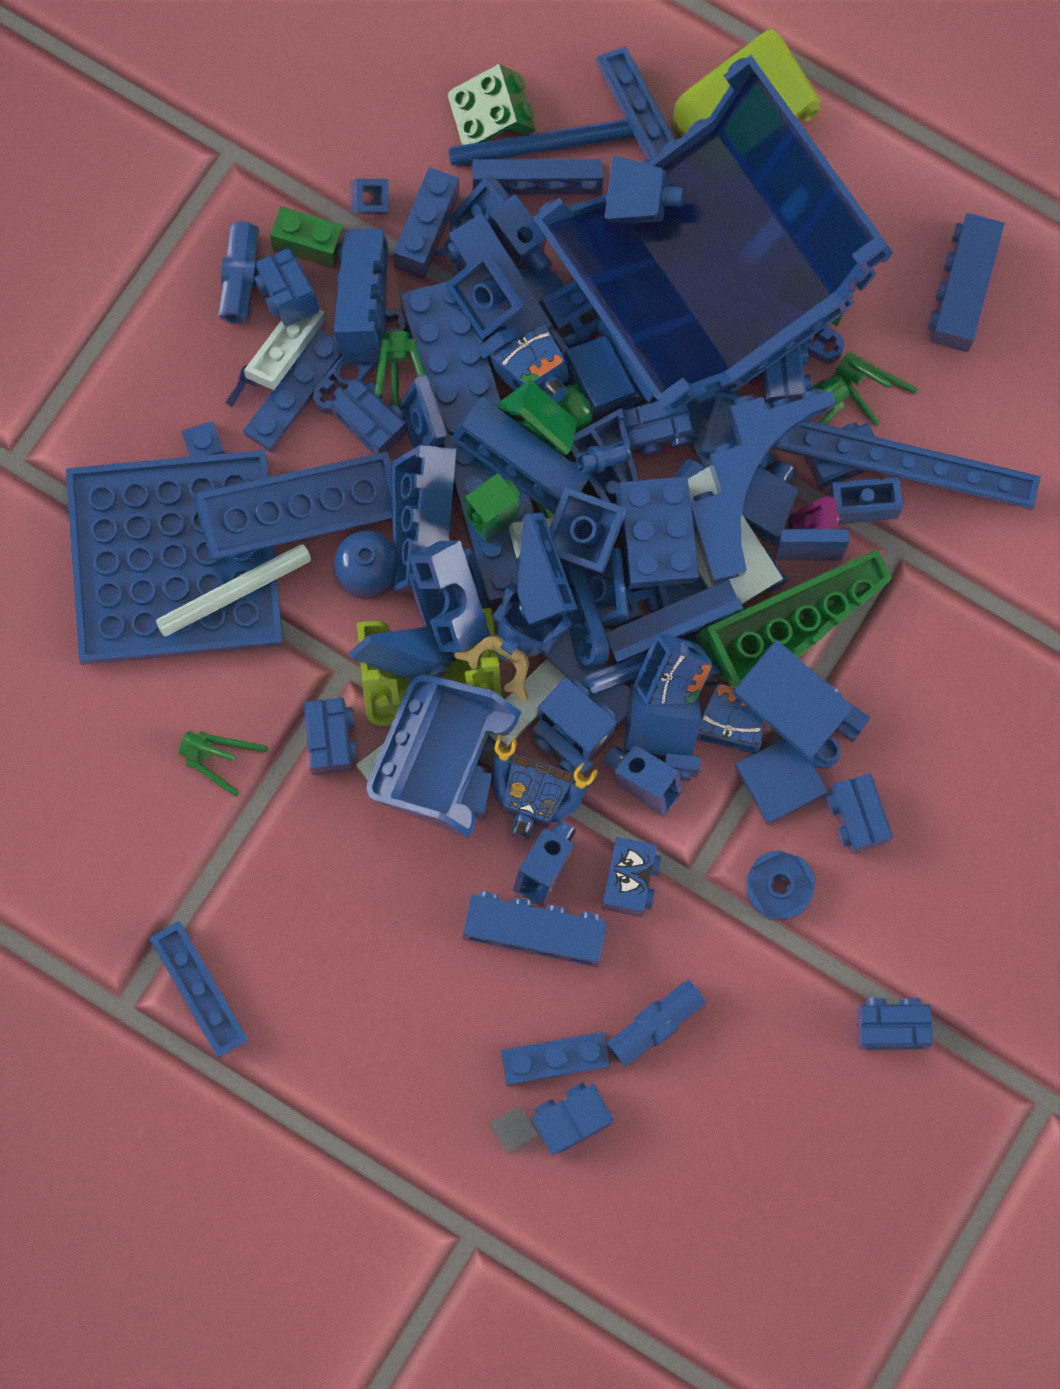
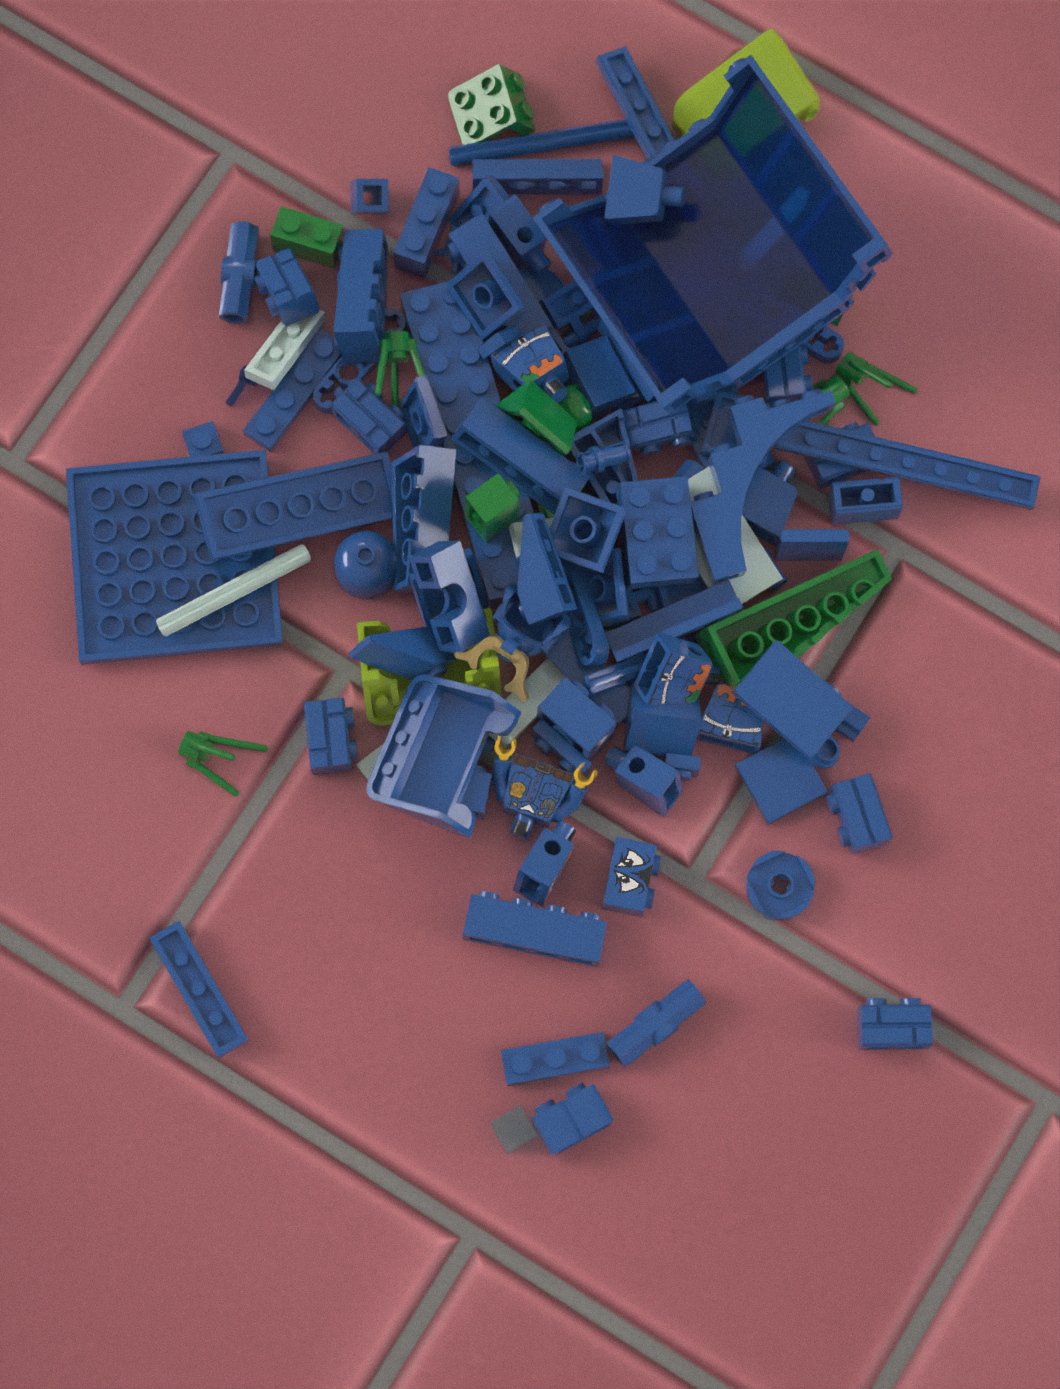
(817, 515): magenta plate -> none
(966, 282): blue brick -> none

